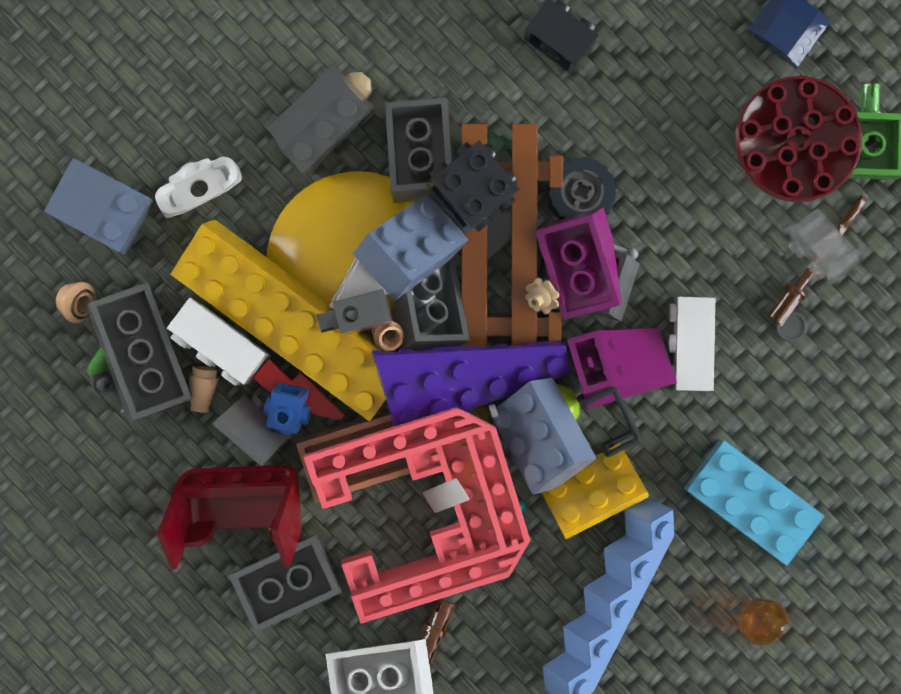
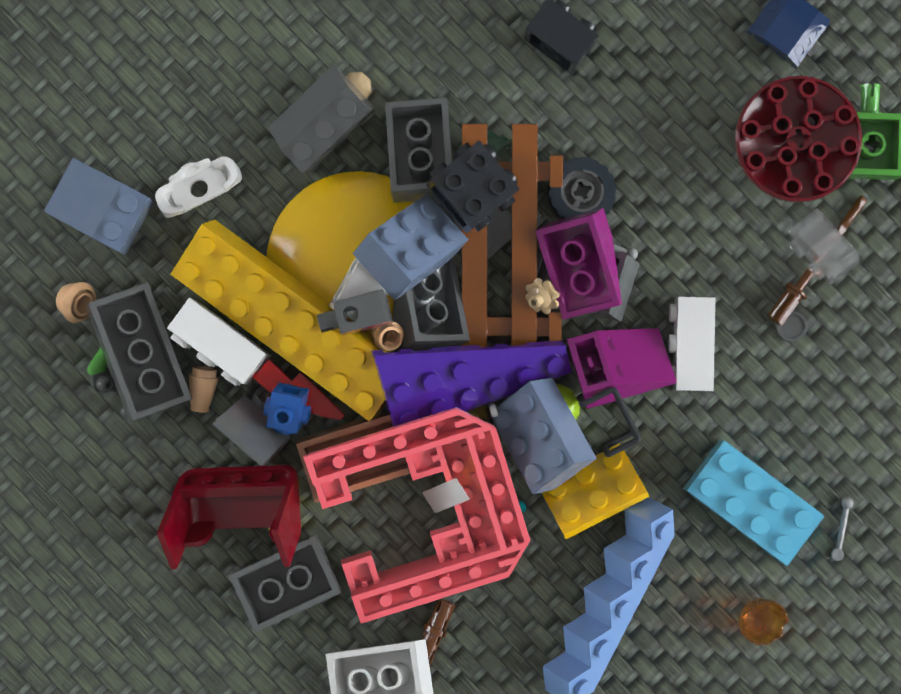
(837, 554): none -> light grey hinge

